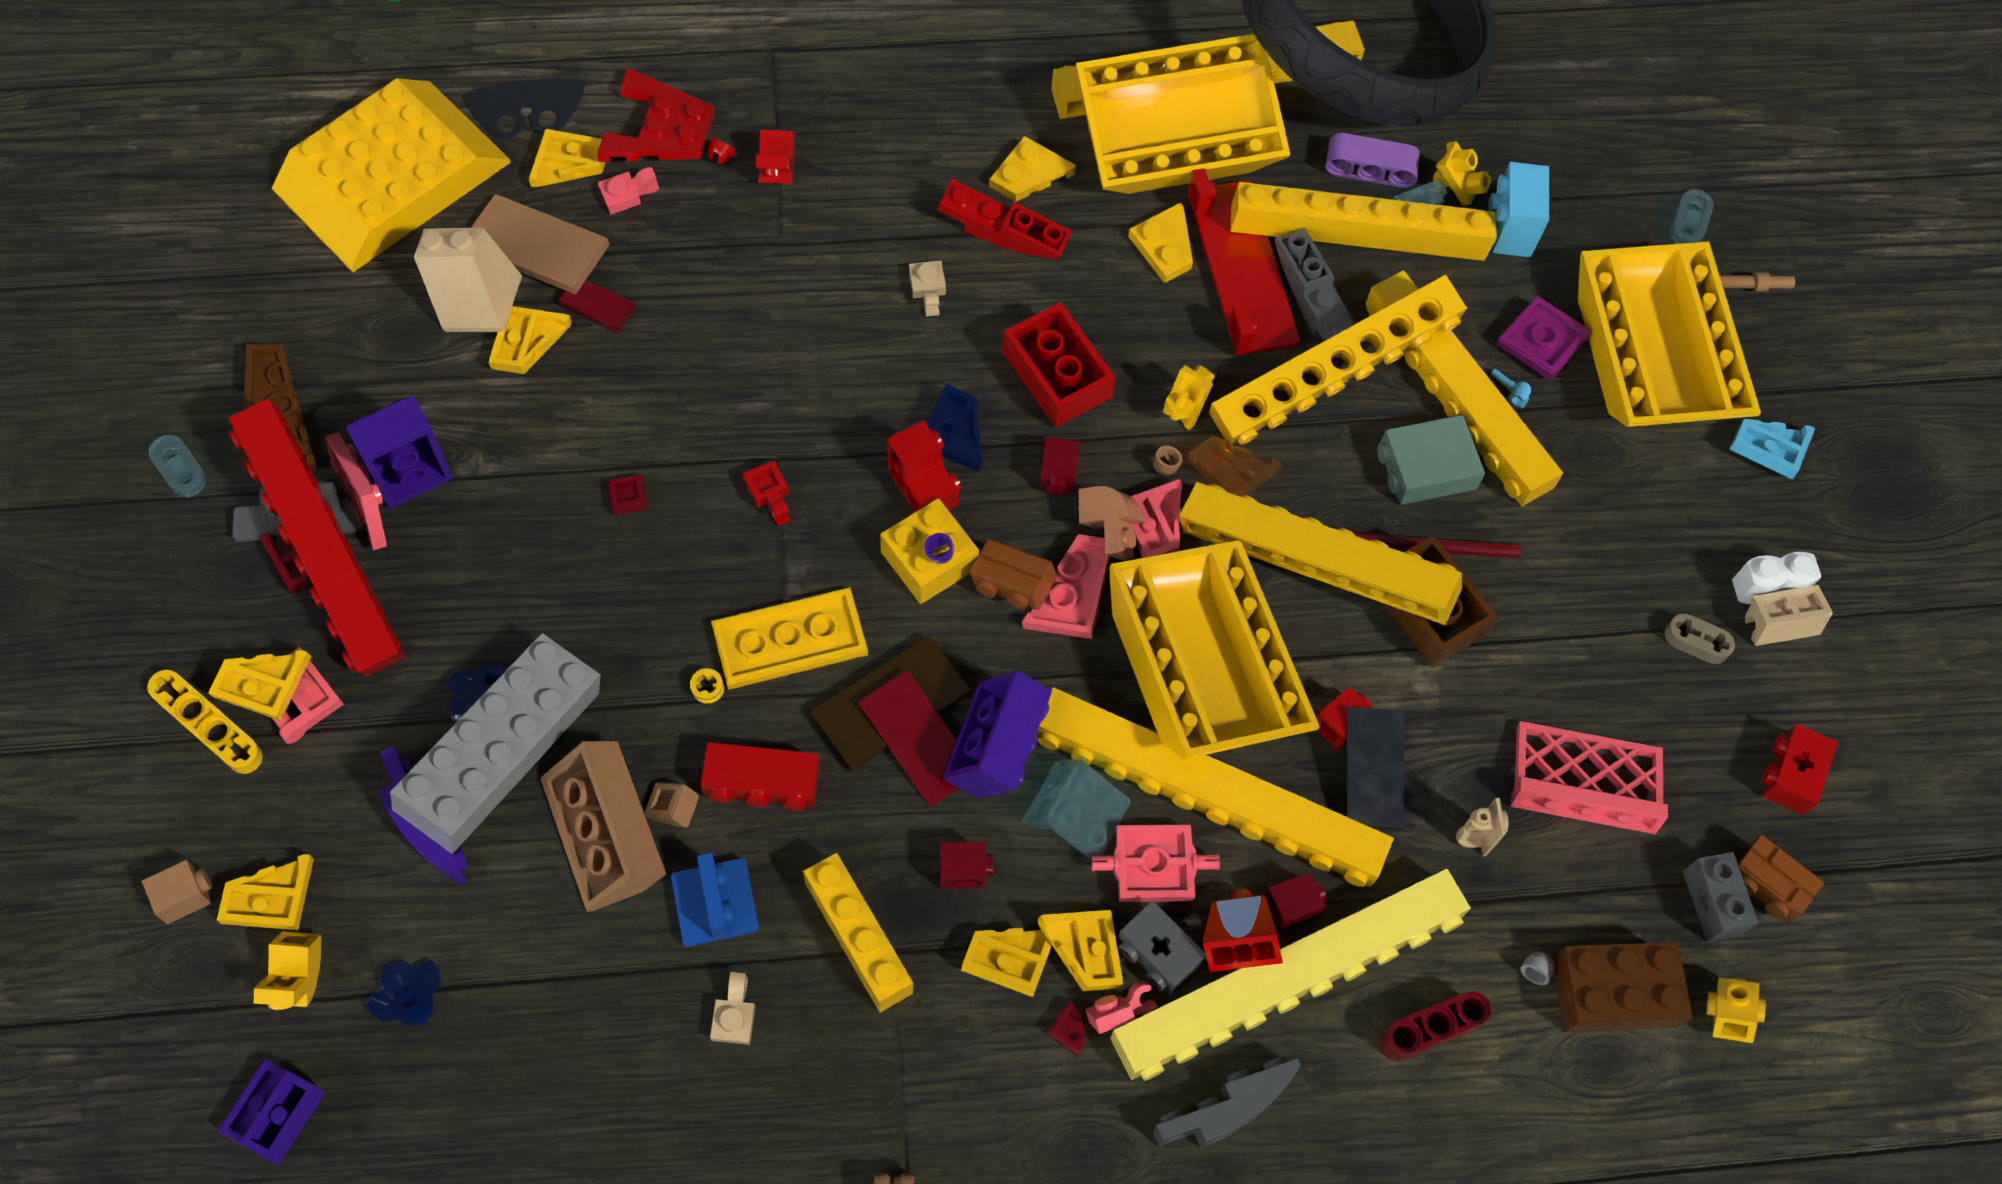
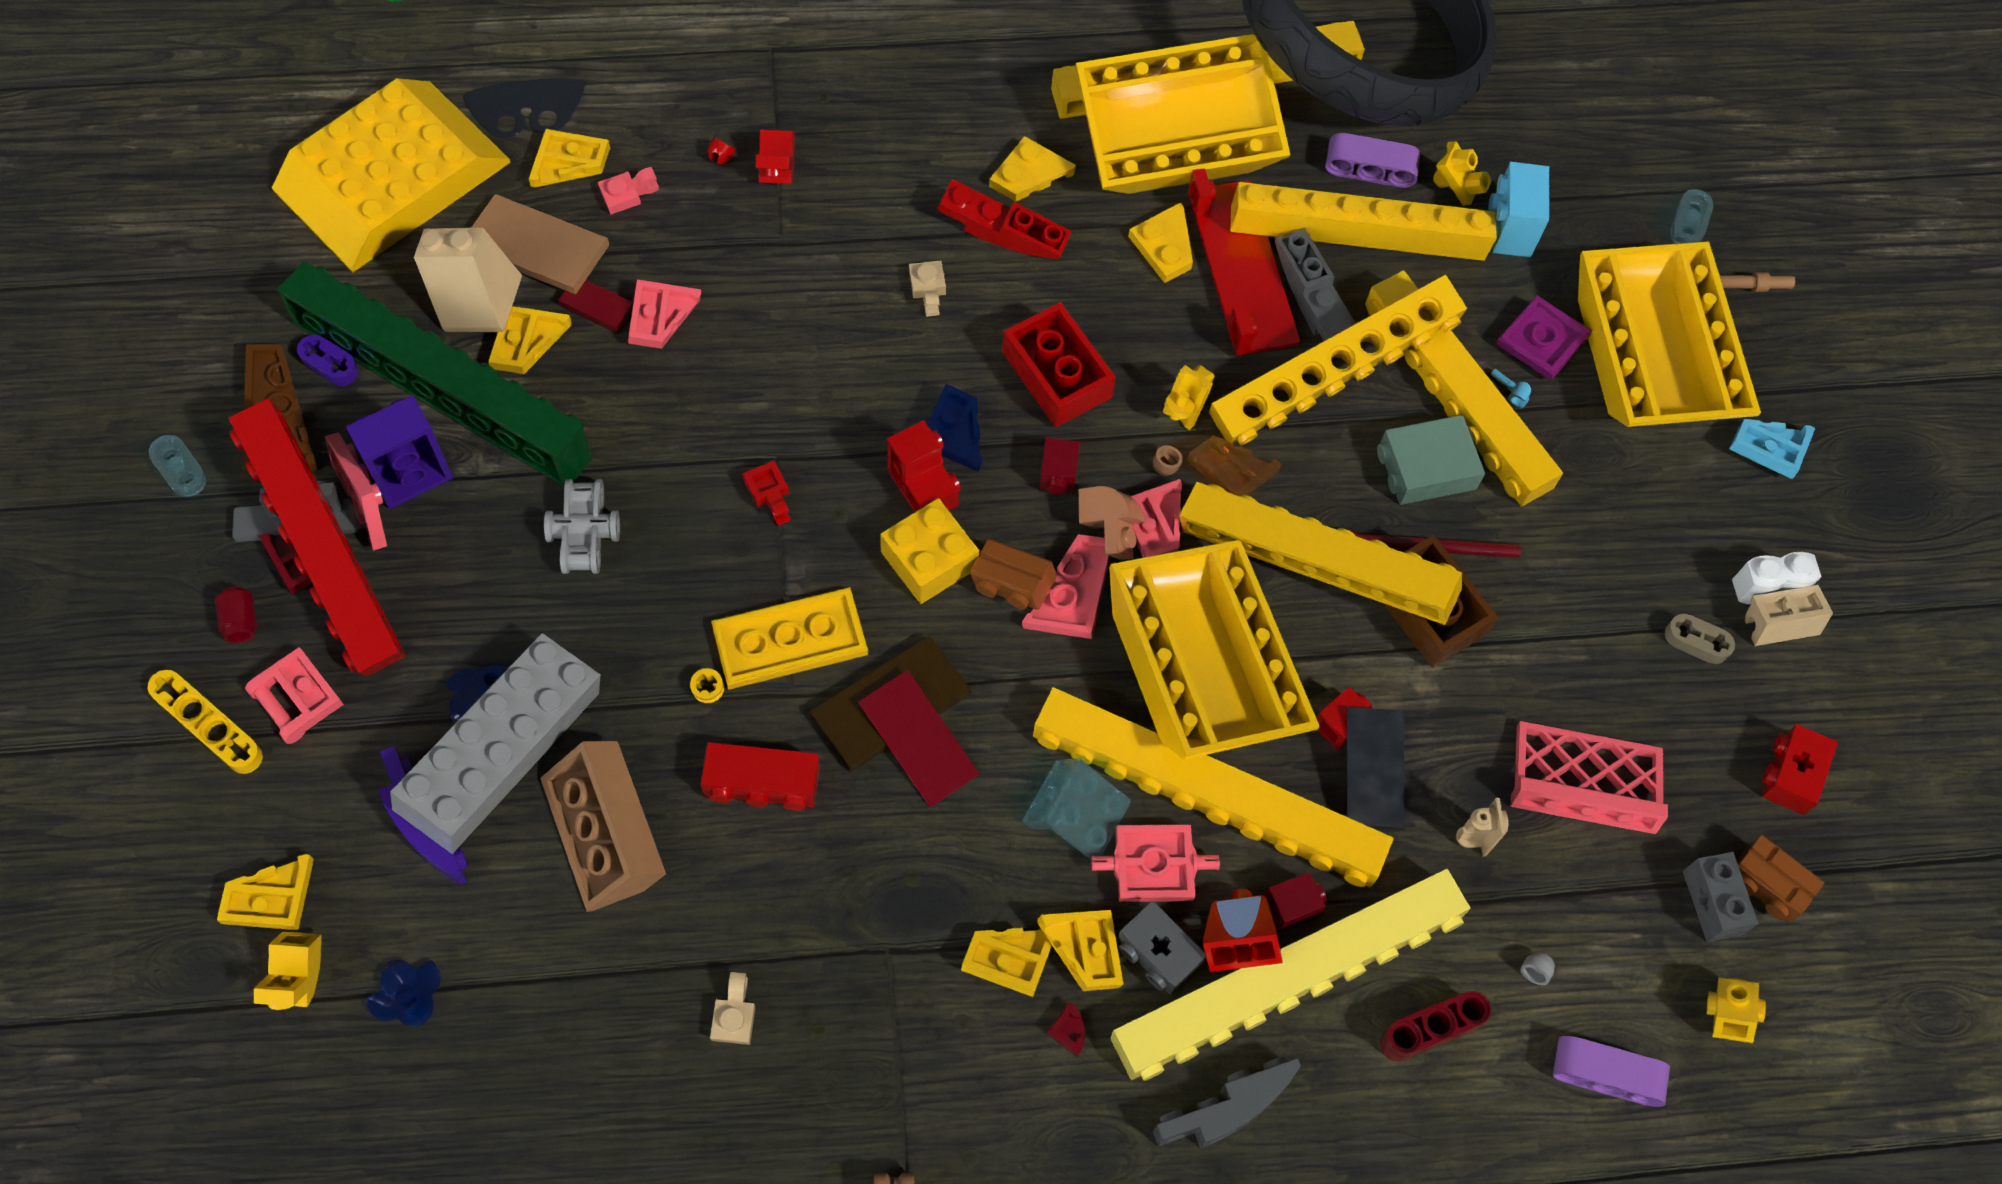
(178, 891): medium nougat brick -> none
(236, 615): none -> dark red brick
(260, 683): yellow wing -> none
(272, 1112): dark purple brick -> none
(323, 365): none -> dark purple beam
(437, 373): none -> dark green brick
(582, 526): none -> light grey axle
(627, 494): dark red tile -> none
(659, 312): none -> coral wing
(671, 804): medium nougat slope -> none
(673, 126): red wing -> none
(714, 901): blue bracket -> none
(858, 932): yellow brick -> none
(936, 543): dark purple hinge -> none
(964, 865): dark red brick -> none
(998, 735): dark purple brick -> none
(1116, 1011): coral plate -> none
(1429, 193): clear light blue plate -> none
(1611, 1071): none -> medium lavender beam
(1622, 987): reddish brown brick -> none

